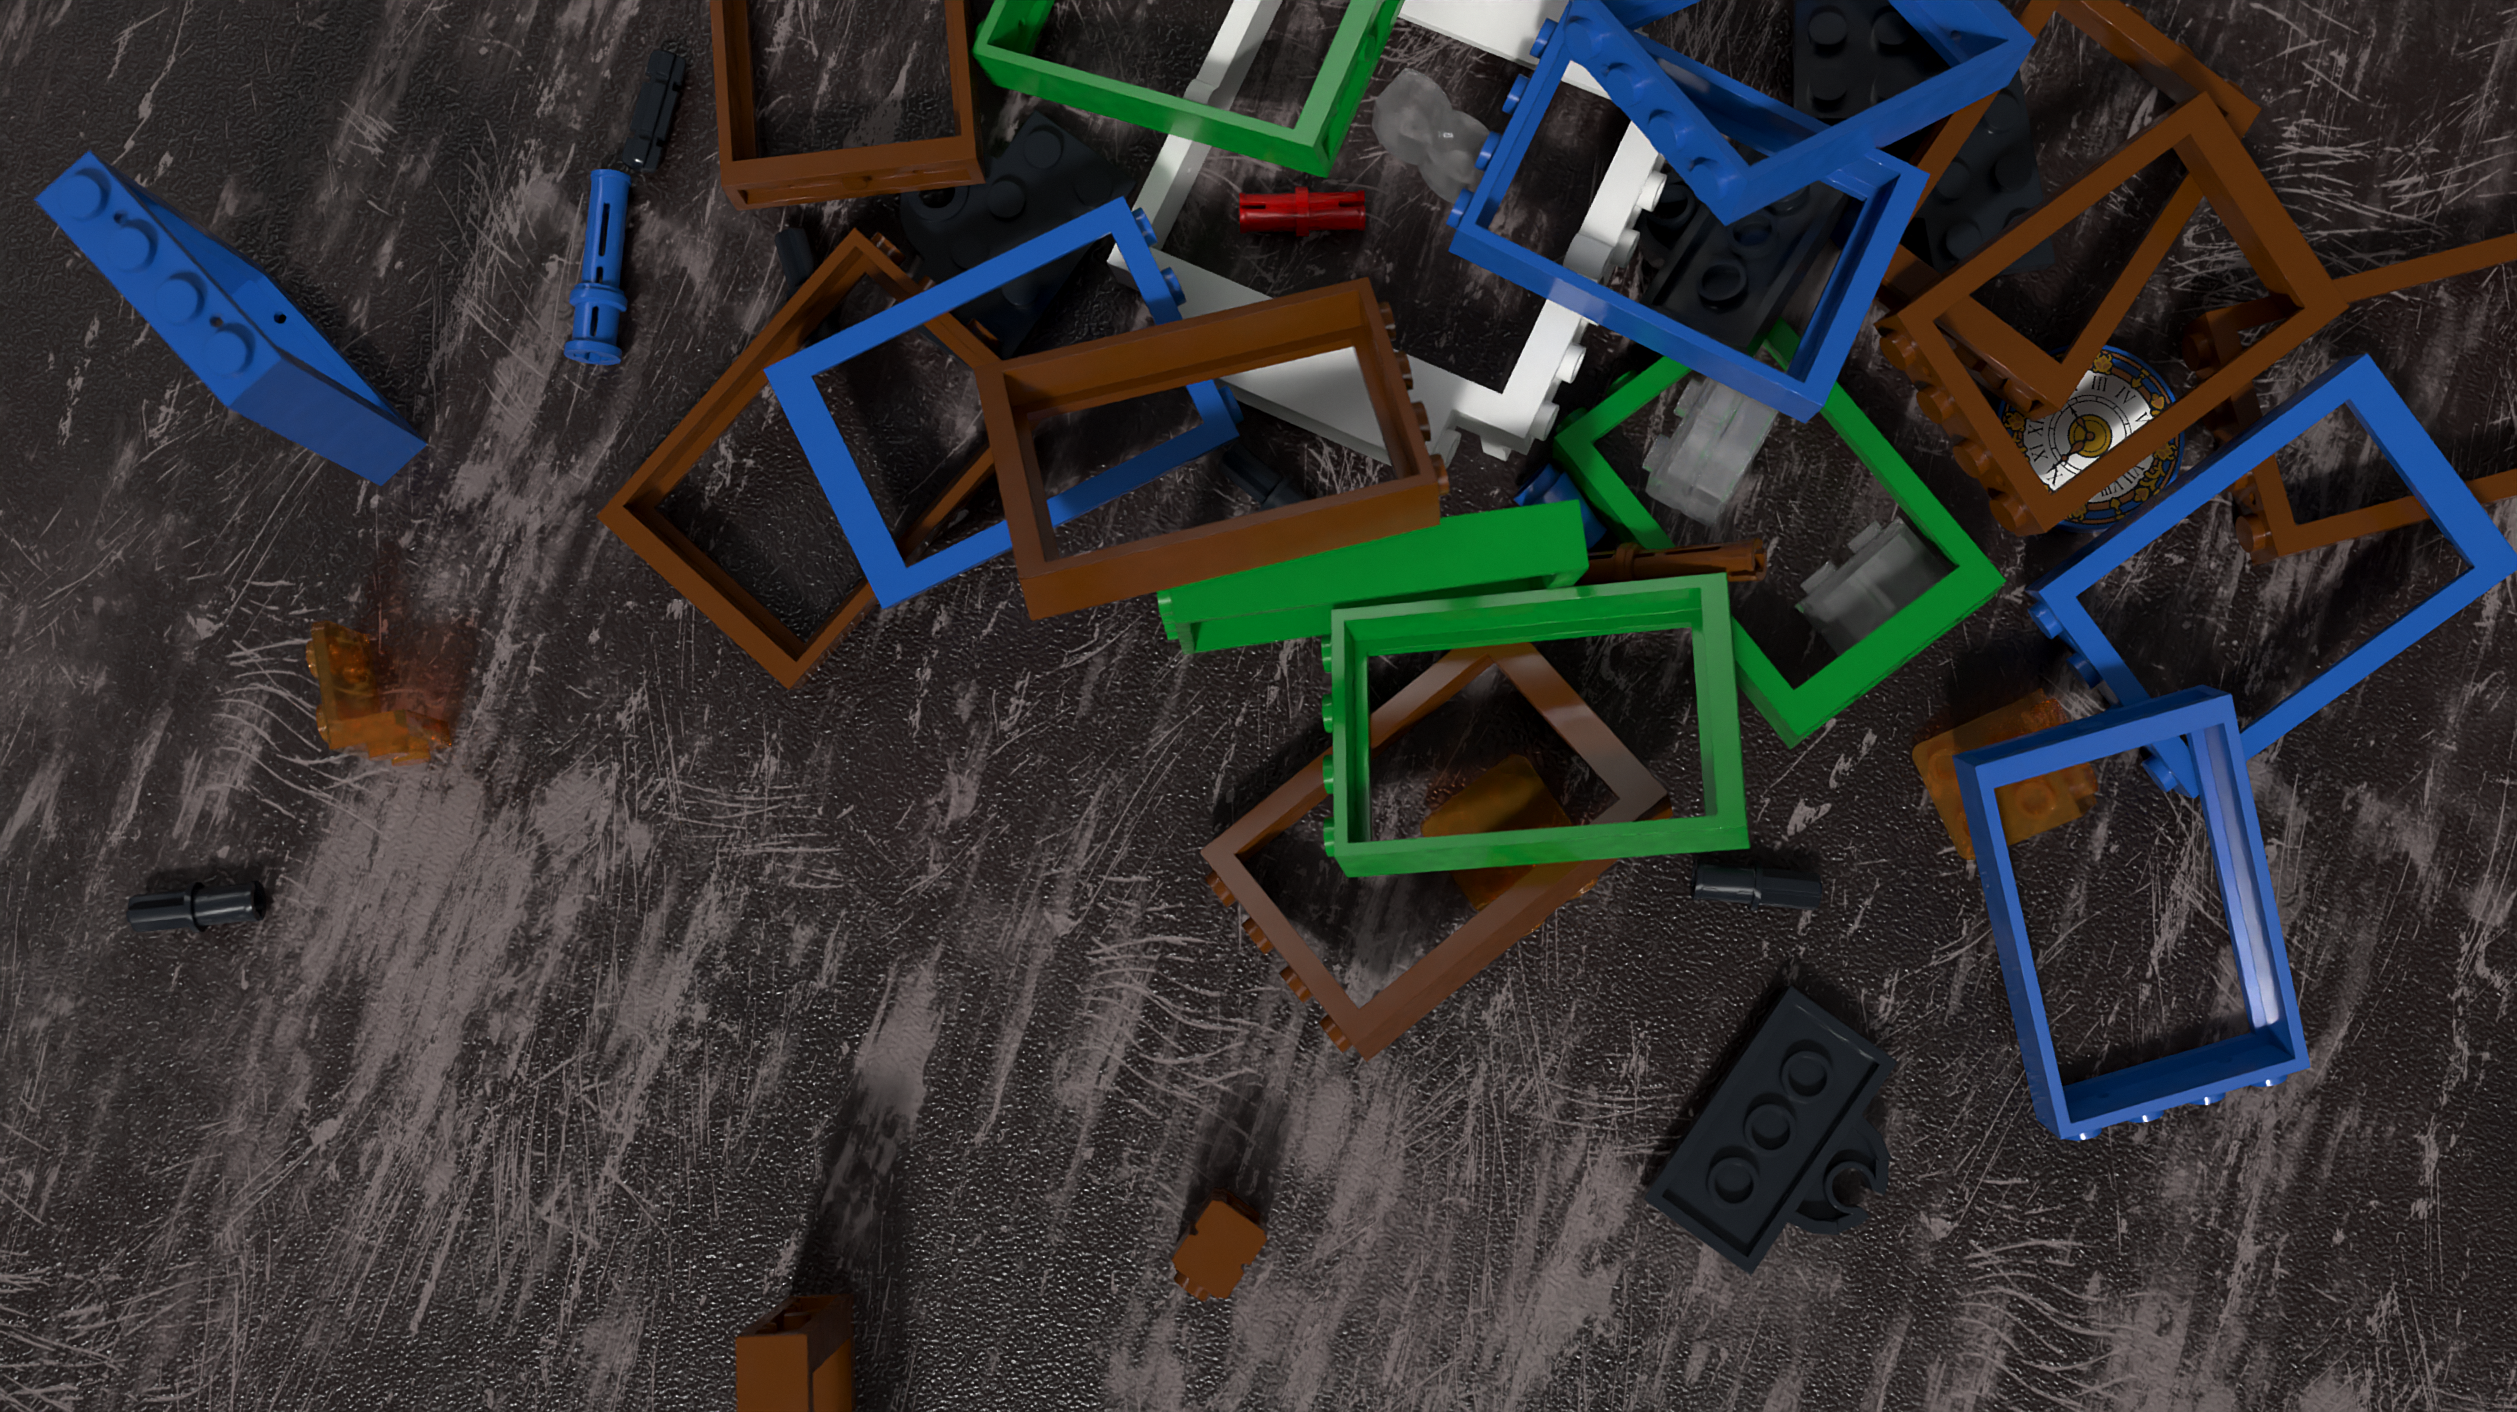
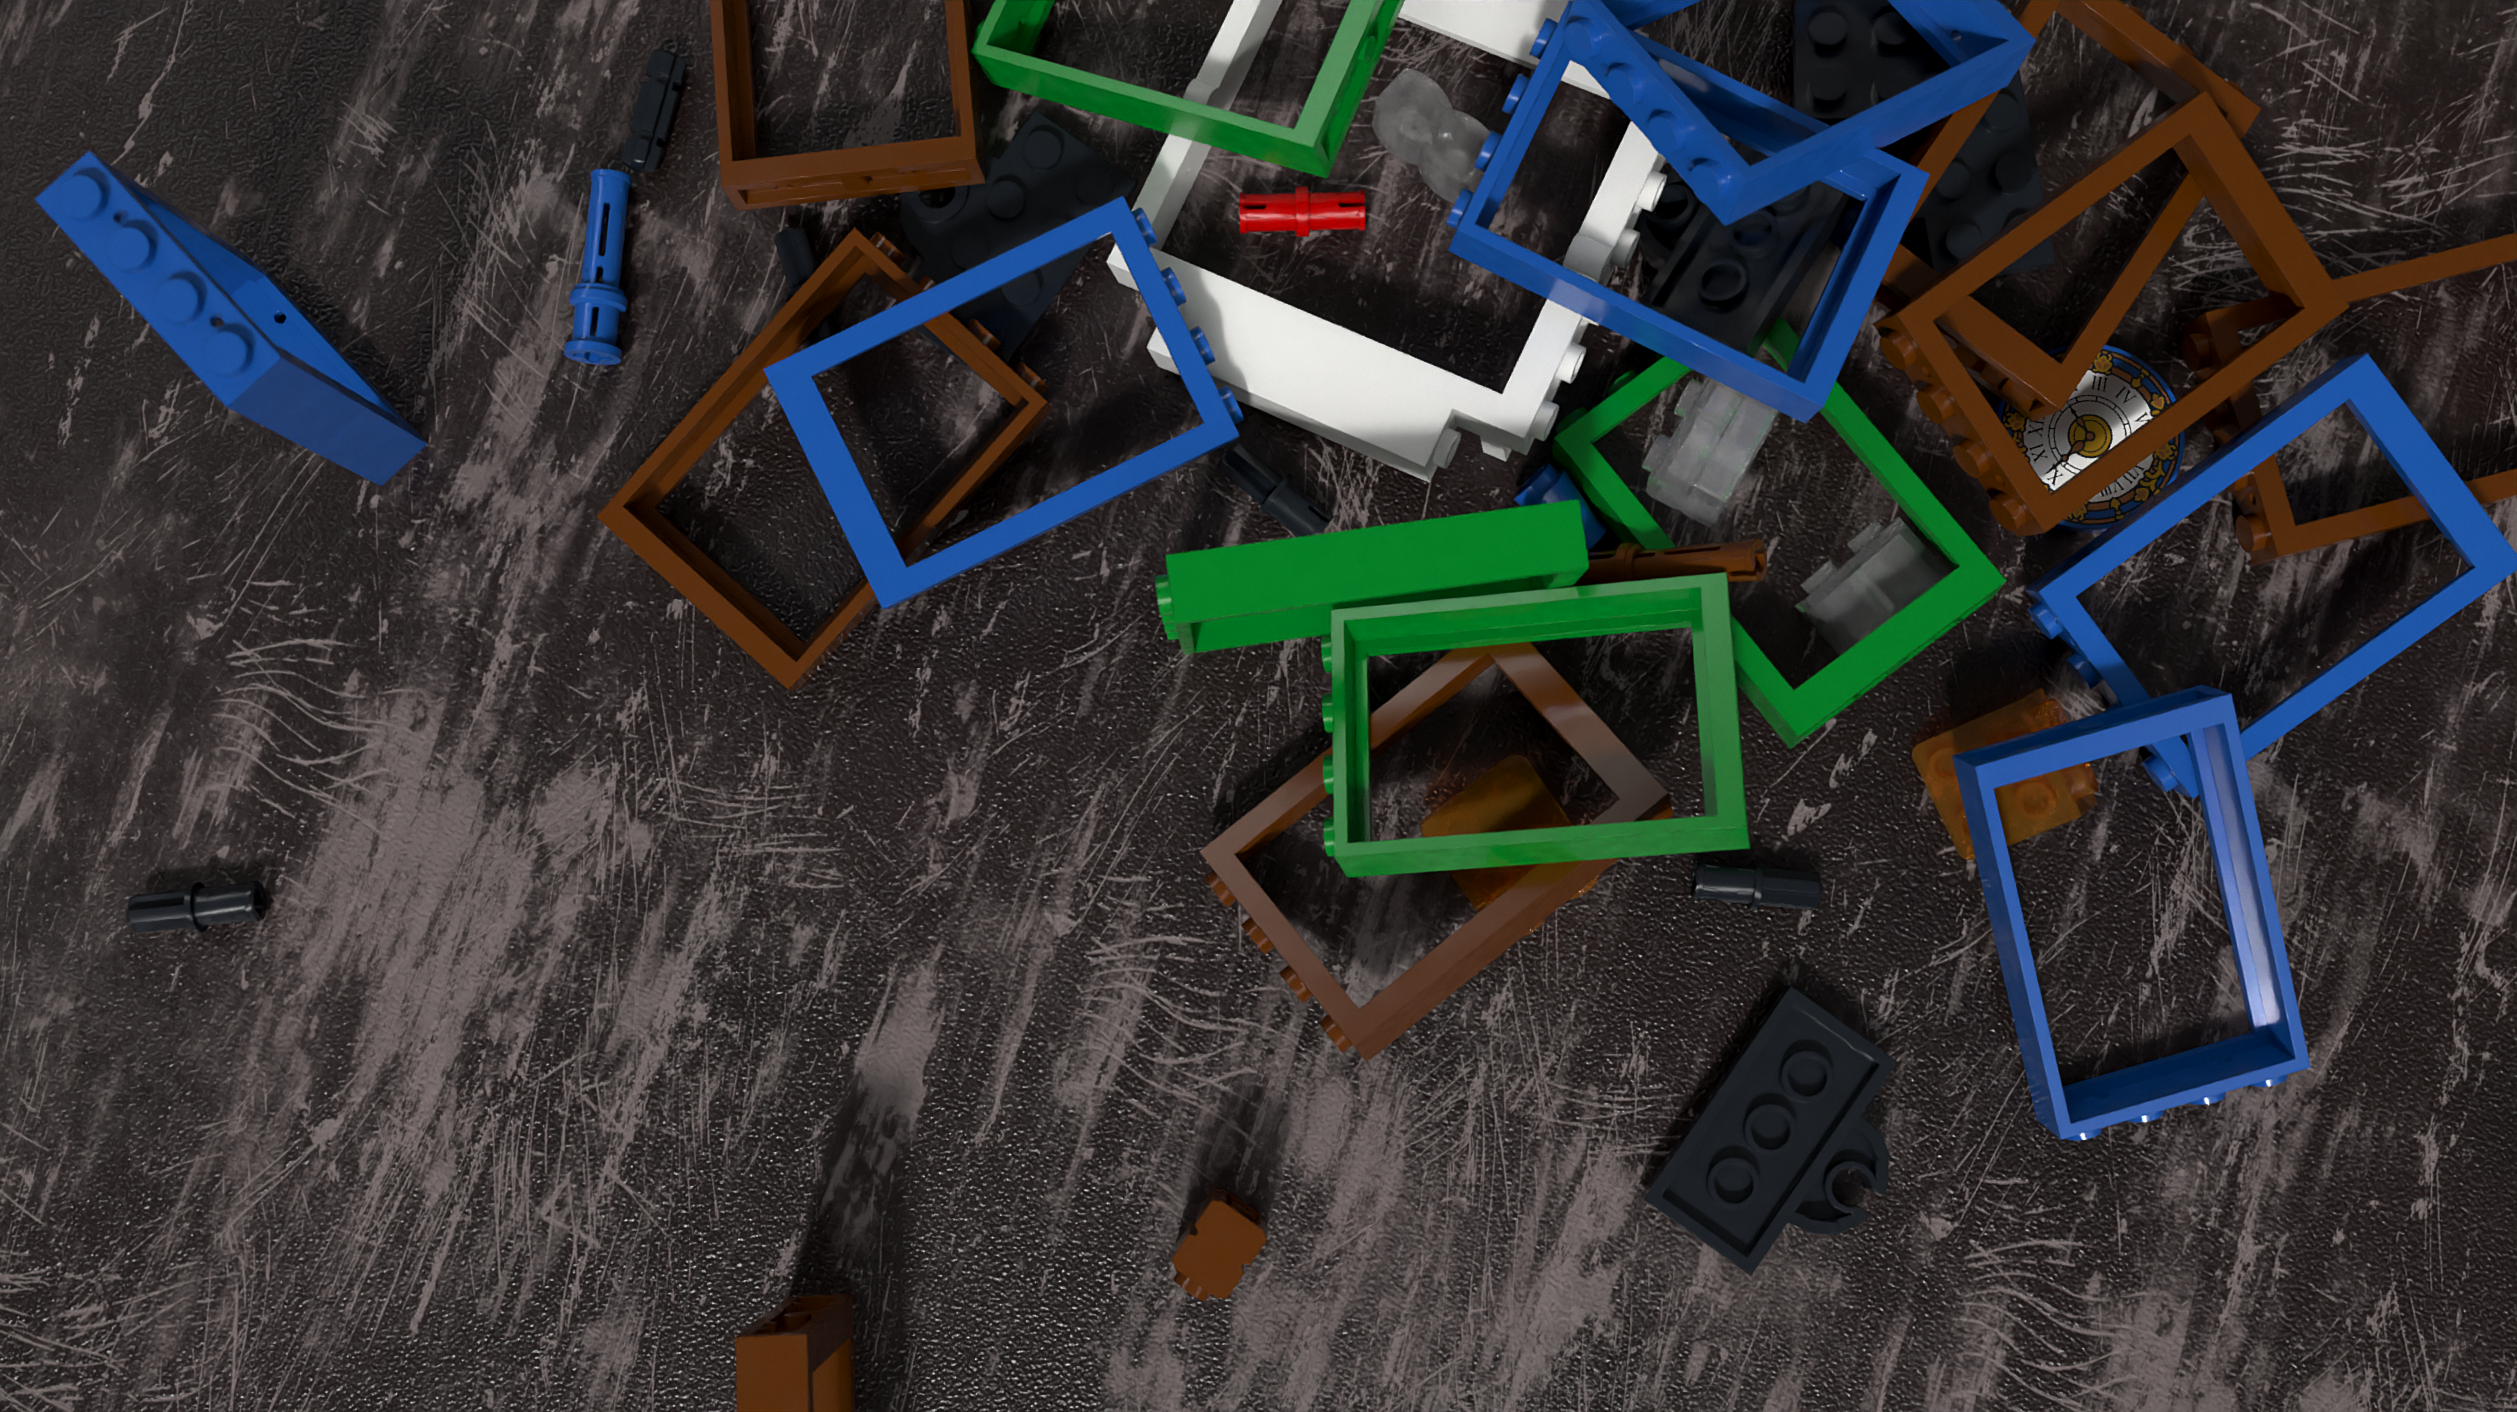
(351, 706): clear orange bracket -> none
(1187, 354): reddish brown window -> none

